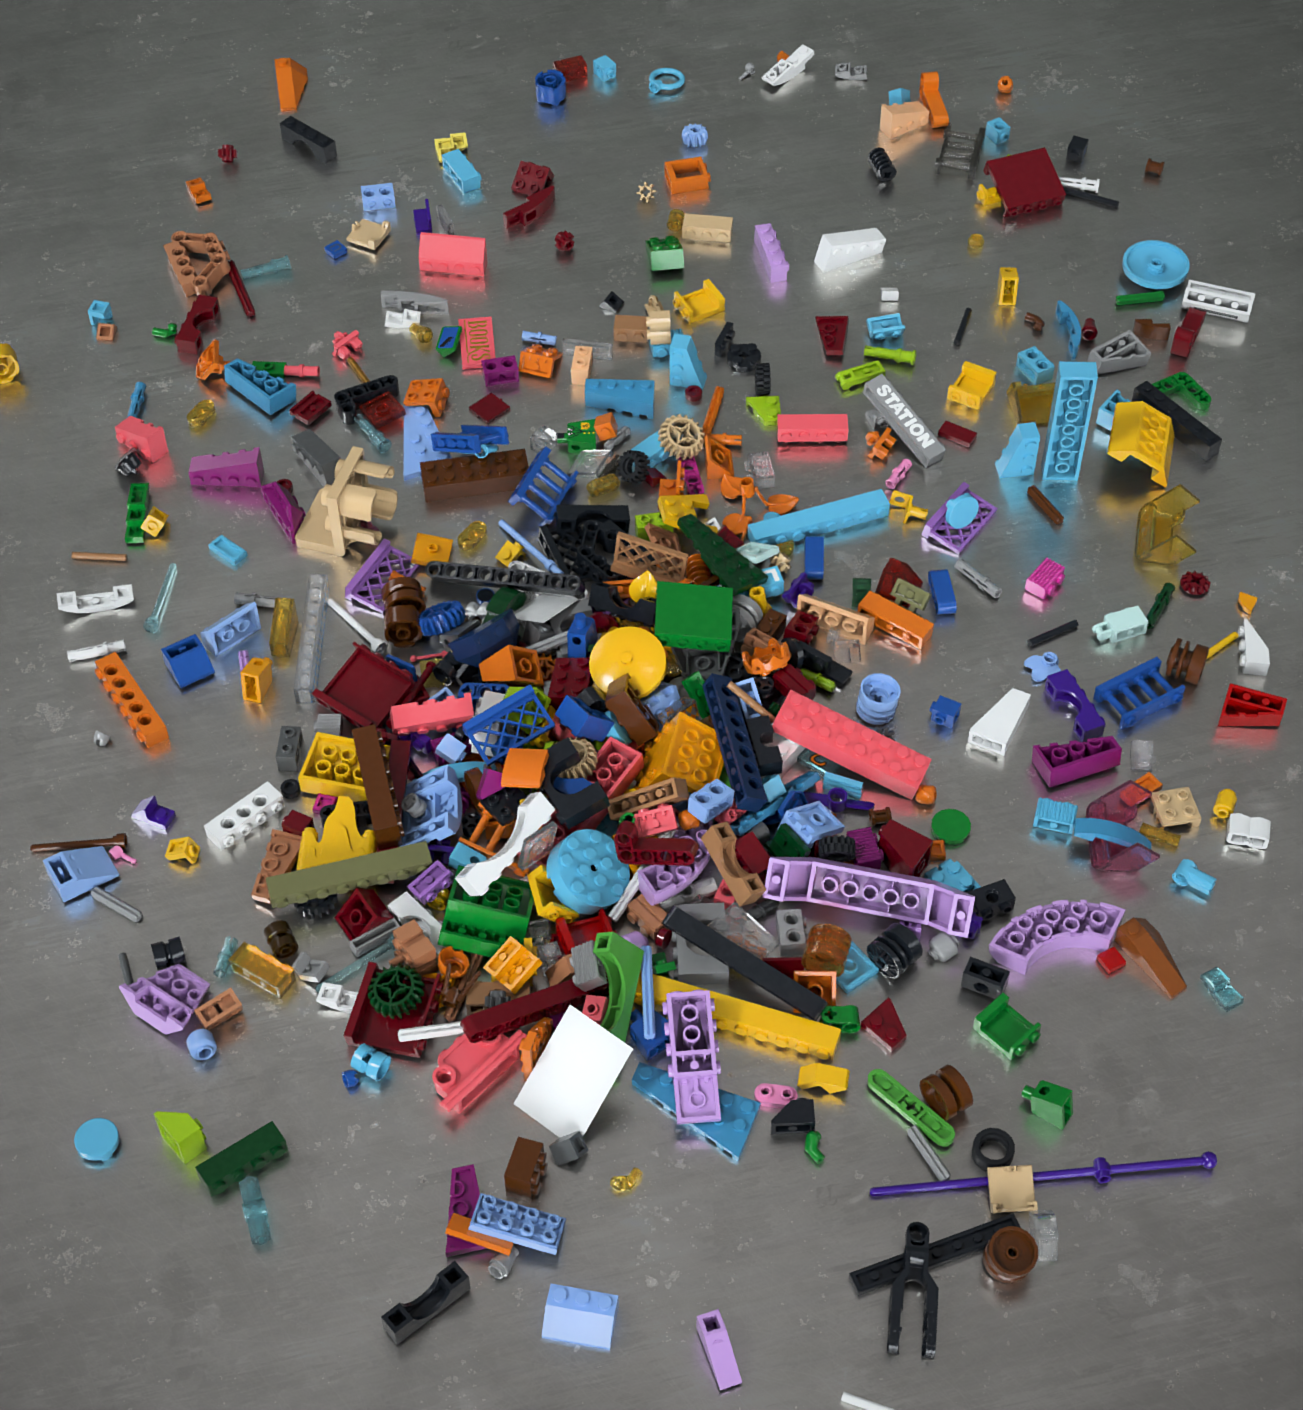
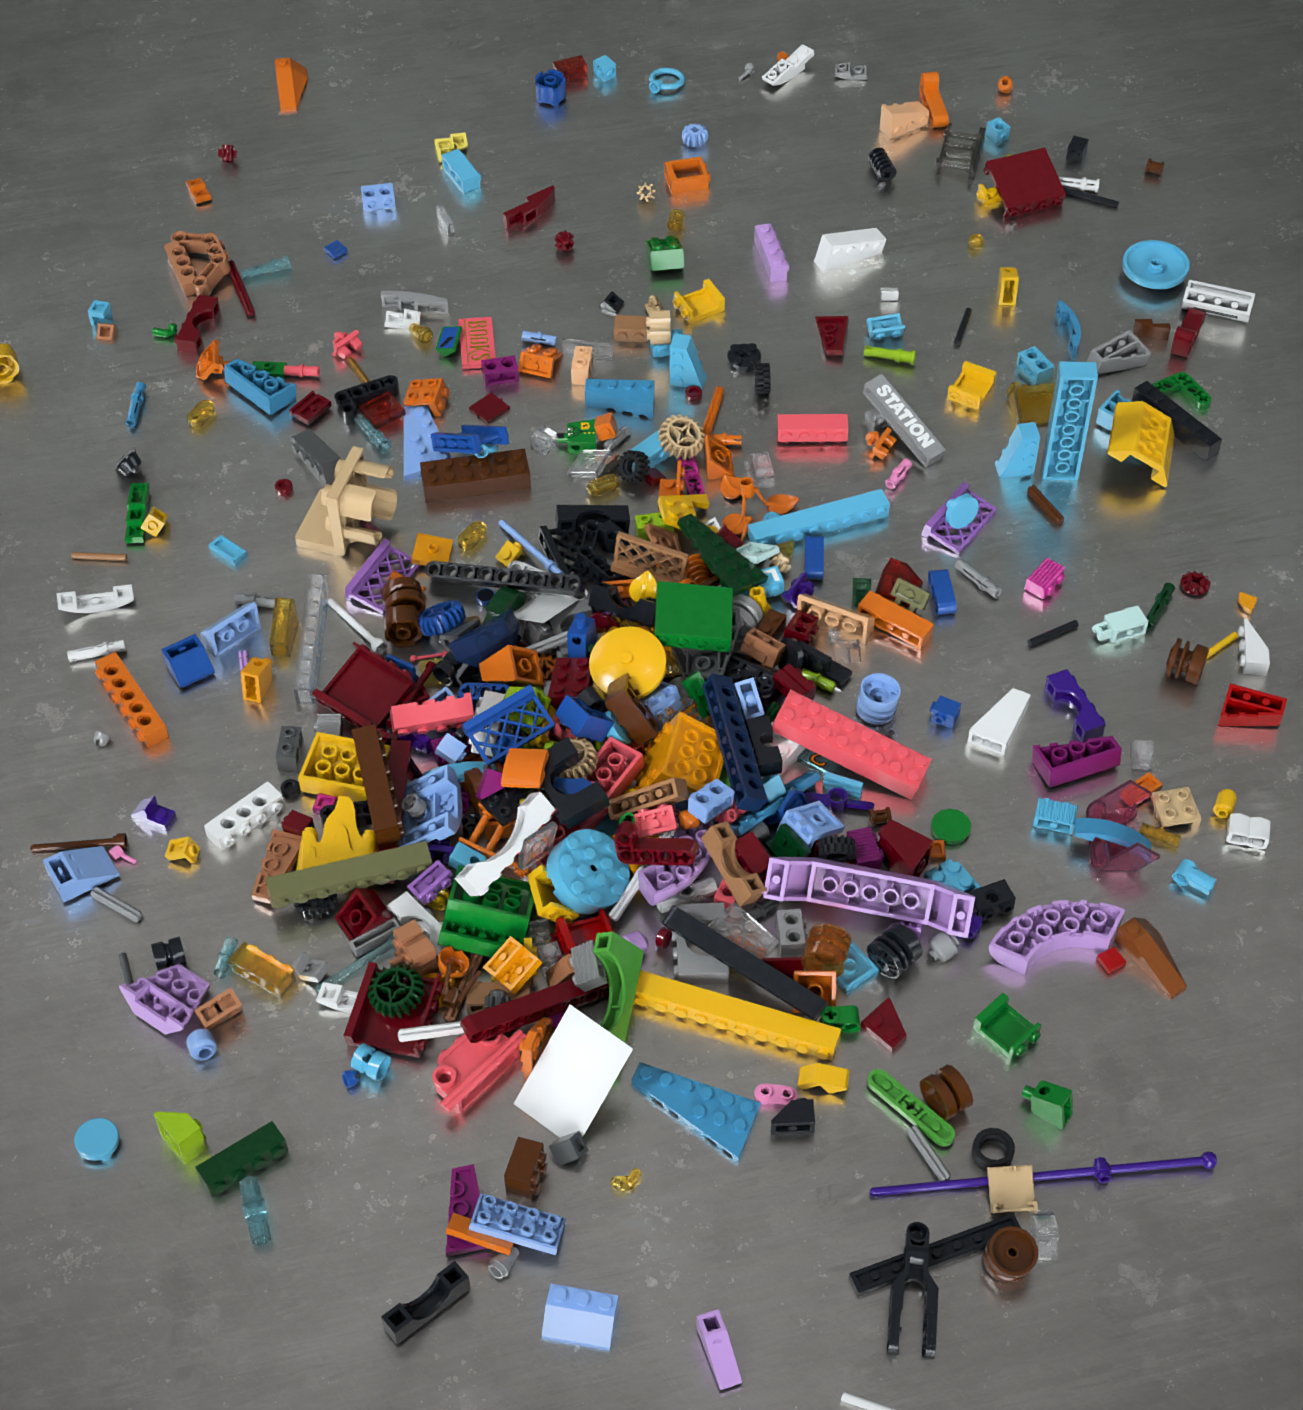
(147, 440): coral wedge -> none
(152, 622): clear light blue piece -> none
(228, 469): magenta wedge -> none
(280, 939): dark brown wheel -> none
(284, 508): magenta wedge -> none
(320, 144): black arch -> none
(369, 233): tan piece -> none
(423, 219): dark purple panel -> none
(452, 254): coral slope -> none
(473, 610): white piece -> none
(527, 483): blue fence -> none
(531, 178): dark red bracket -> none
(595, 1007): coral brick -> none
(646, 916): nougat brick -> none
(648, 993): light blue axle -> none
(650, 1047): blue torso -> none
(660, 964): green bracket -> none
(693, 1055): lavender wedge -> none
(707, 227): tan brick -> none
(724, 338): black plate -> none
(750, 701): medium nougat bar -> none
(765, 408): lime wing -> none
(767, 659): orange plate -> none
(811, 1144): green arm -> none
(859, 374): lime plate -> none
(899, 96): medium azure panel -> none
(911, 510): yellow bracket -> none
(926, 794): orange piece -> none
(957, 434): dark red tile -> none
(985, 978): black brick -> none
(1038, 322): reddish brown arm -> none
(1043, 665): light blue plate -> none
(1089, 330): dark red cone -> none
(1136, 677): blue fence -> none
(1140, 298): green axle -> none
(1156, 524): clear yellow windscreen -> none
(1219, 987): clear light blue slope -> none

